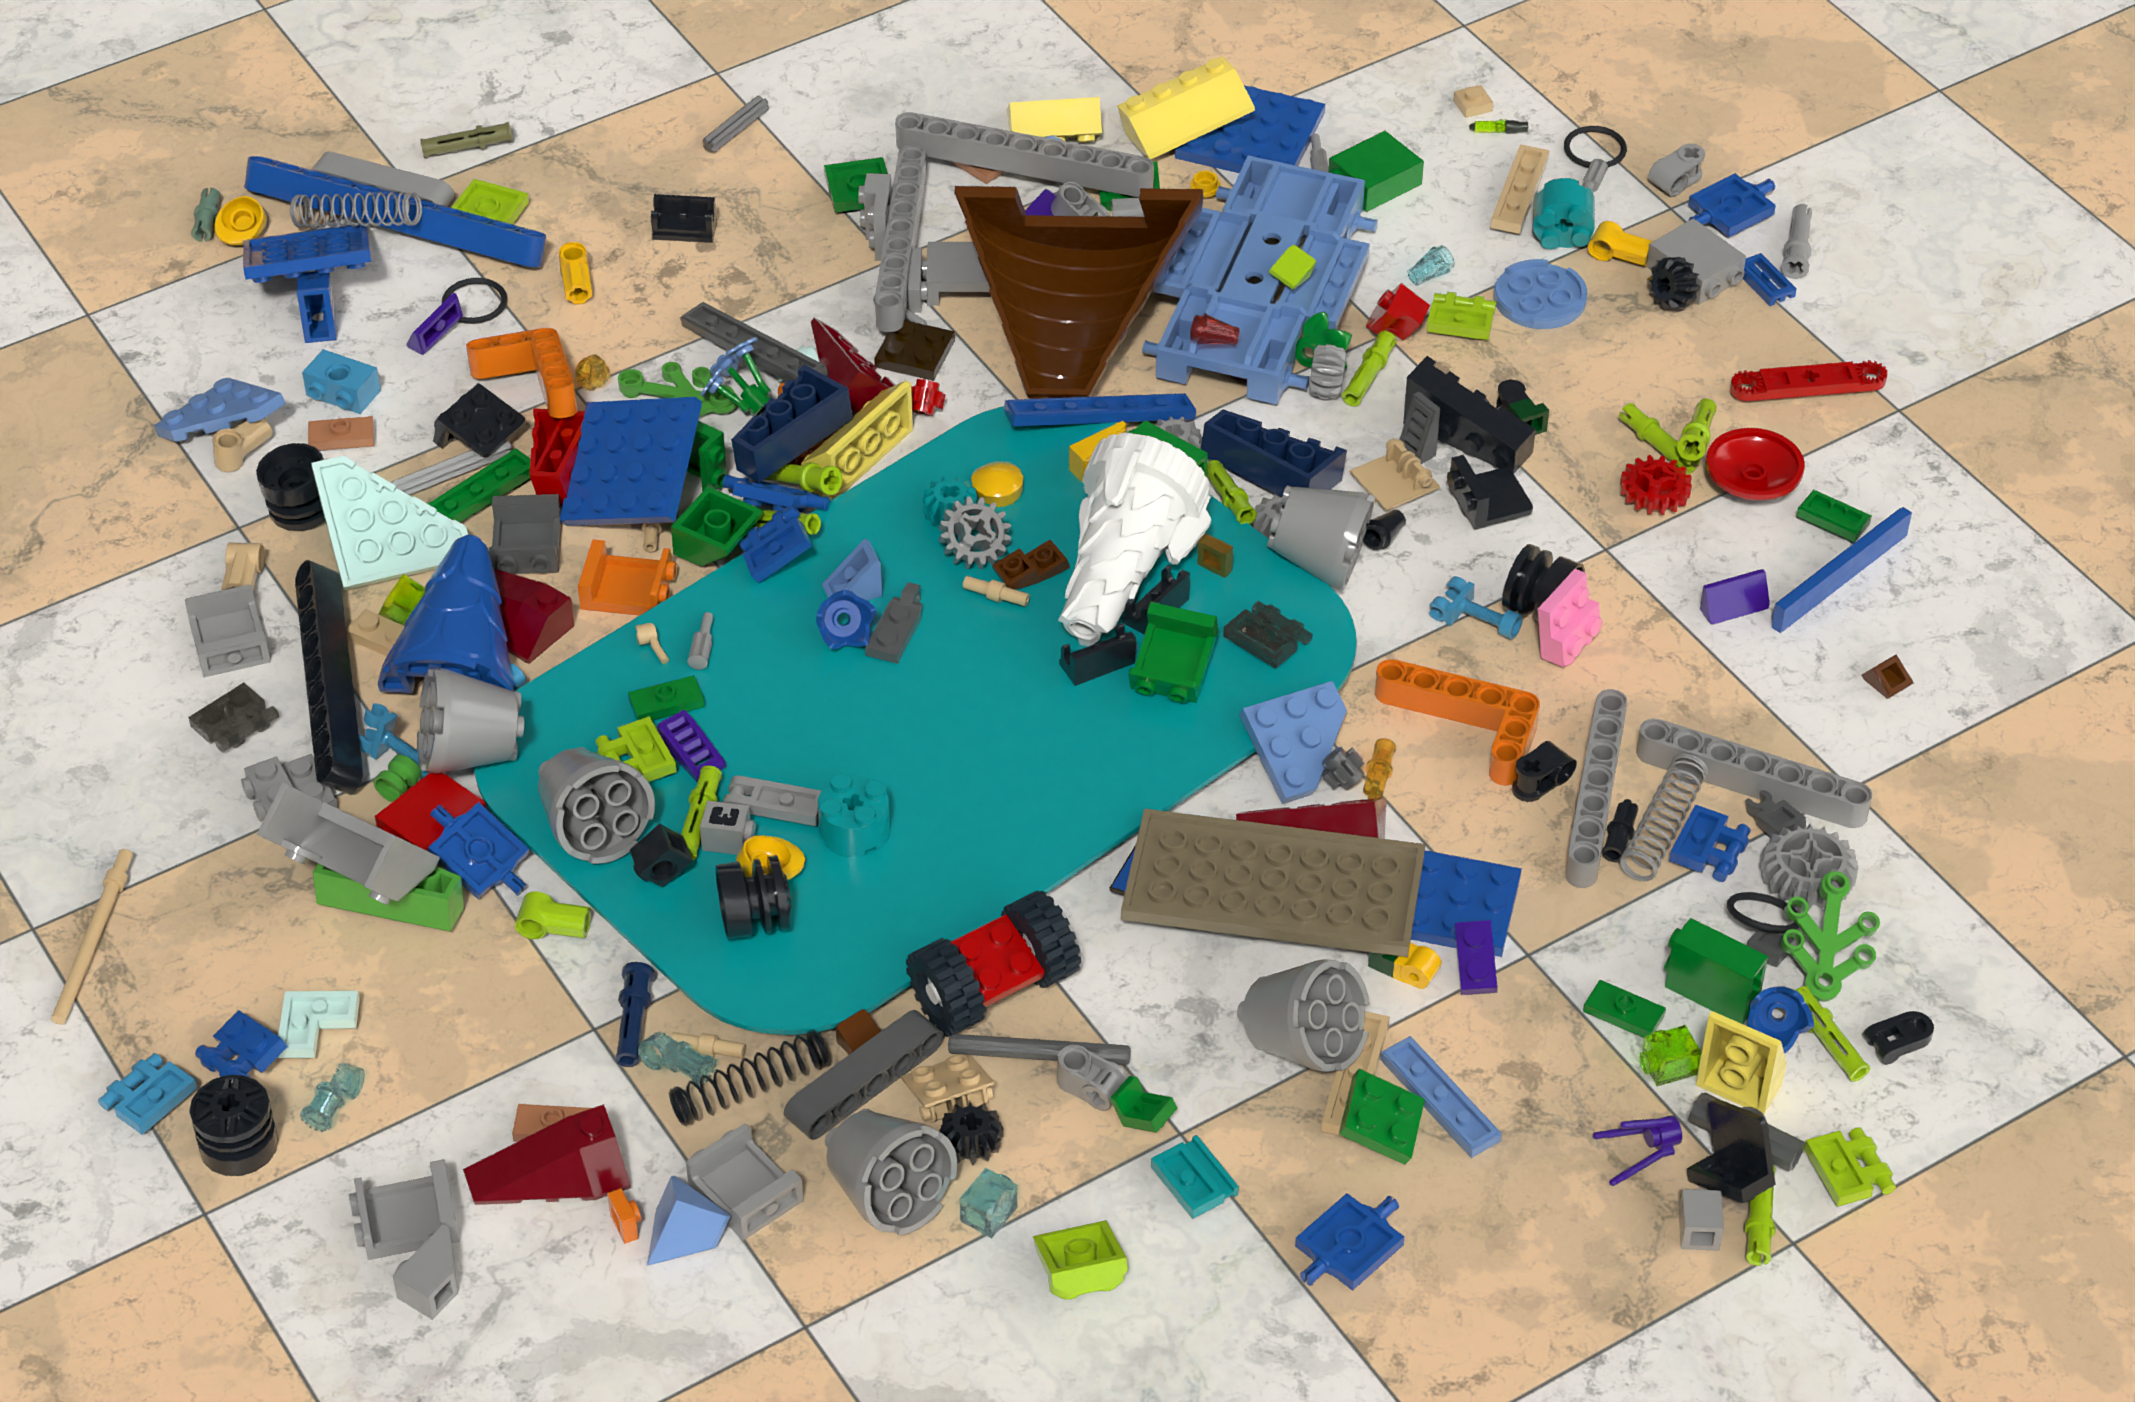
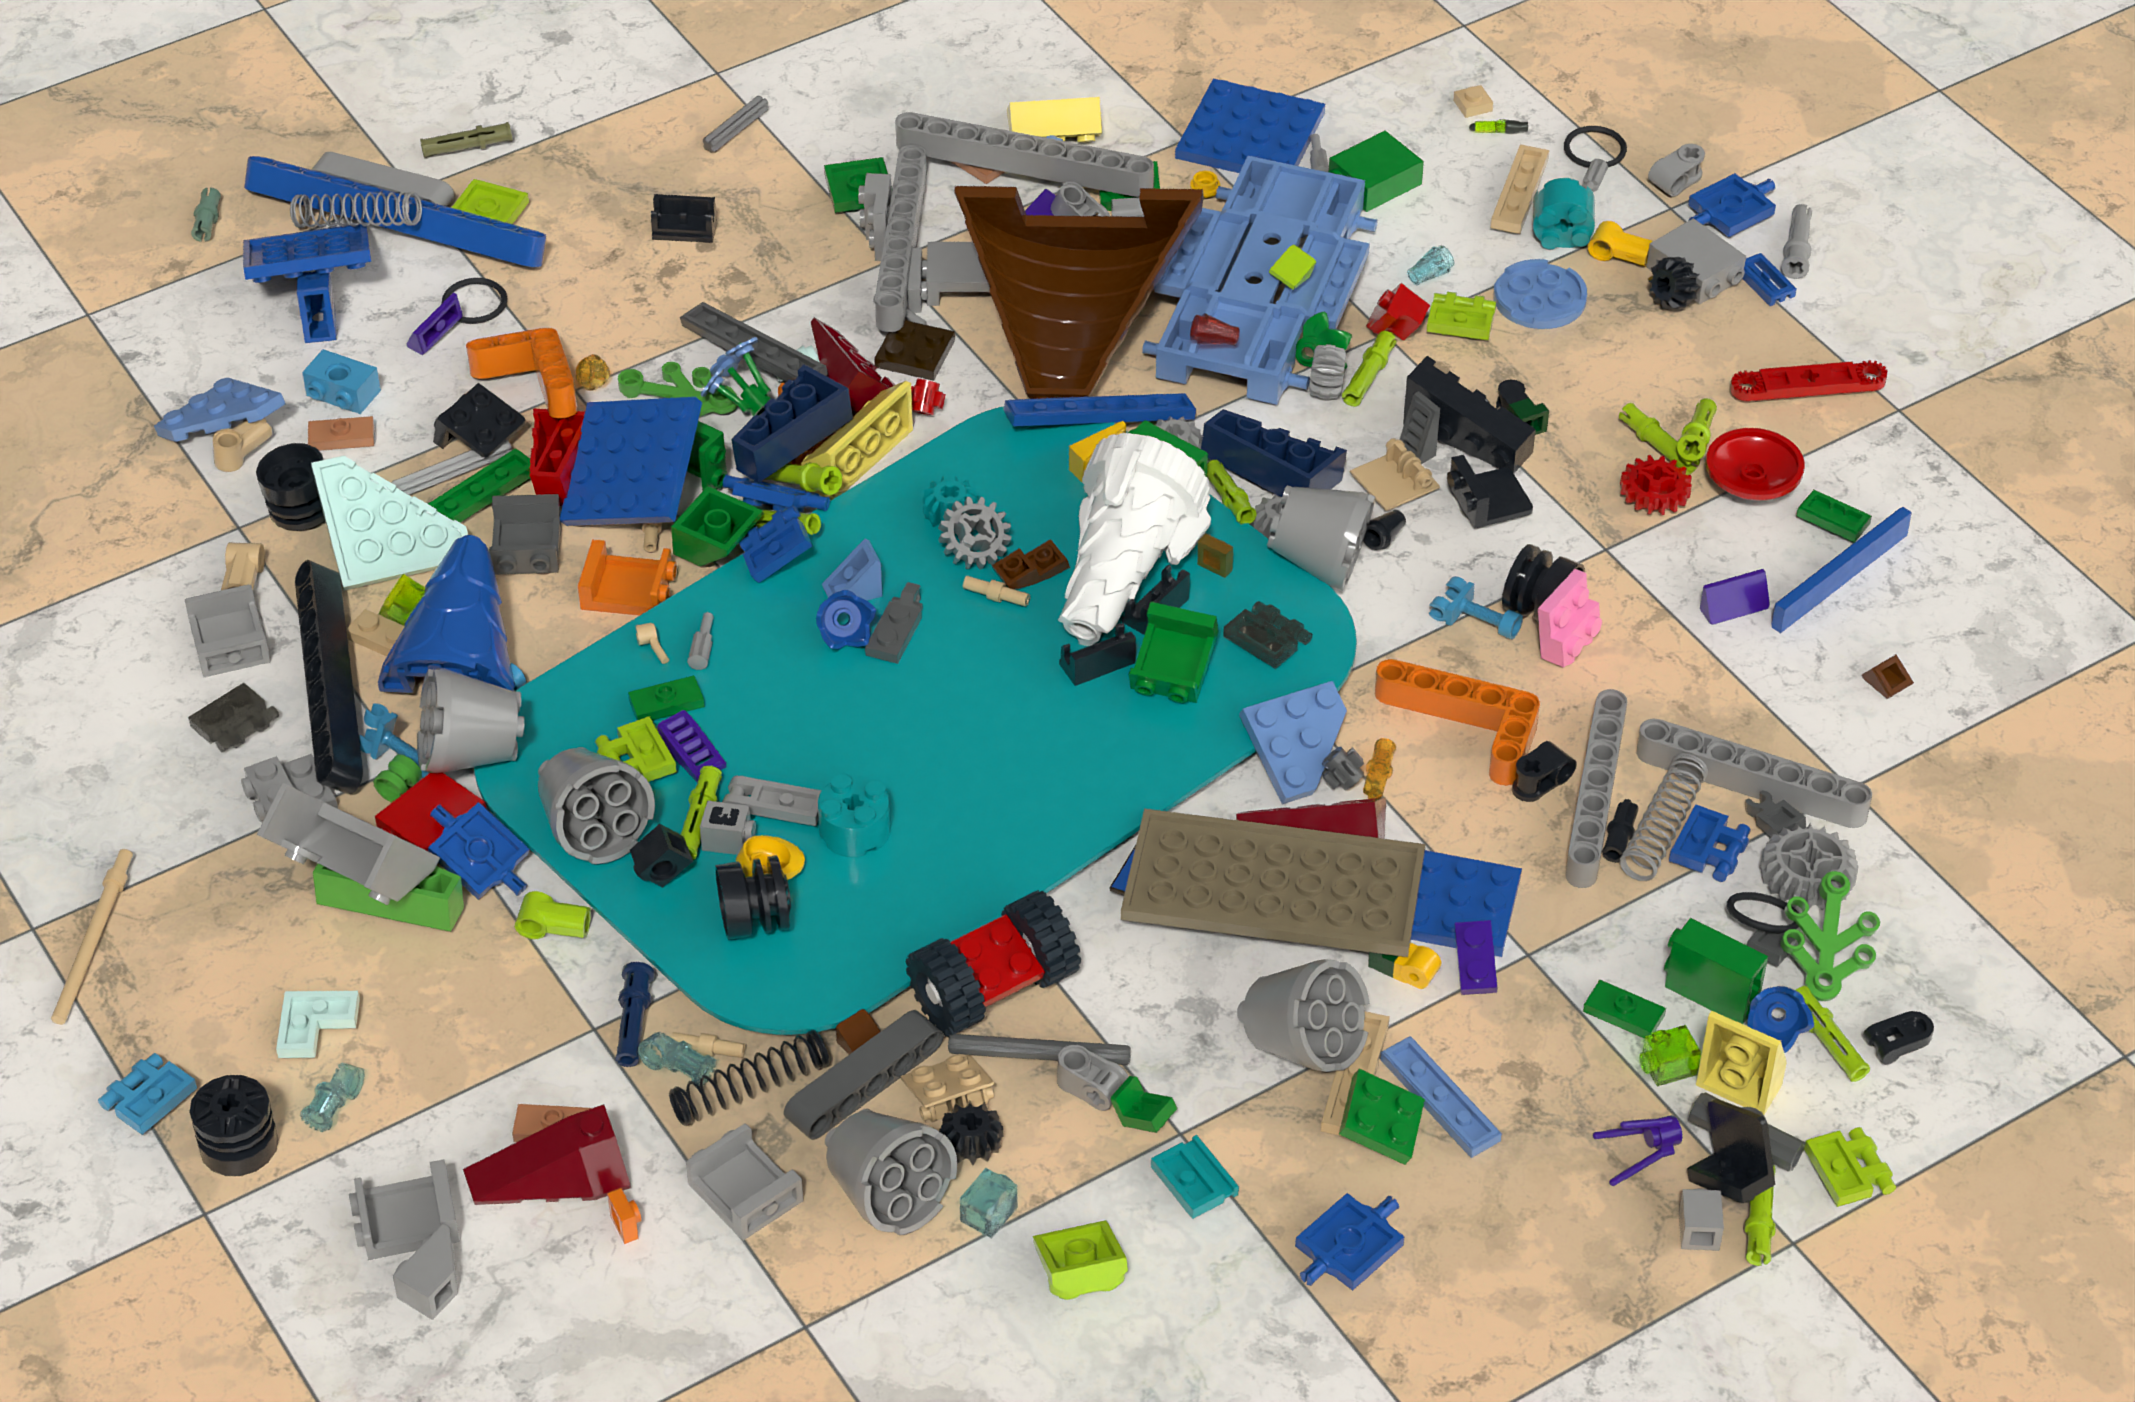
(240, 220): yellow hat -> none
(246, 1039): blue plate -> none
(532, 614): dark red wedge -> none
(575, 272): yellow piece -> none
(684, 1223): medium blue slope -> none
(998, 483): yellow hat -> none
(1185, 108): light yellow slope -> none

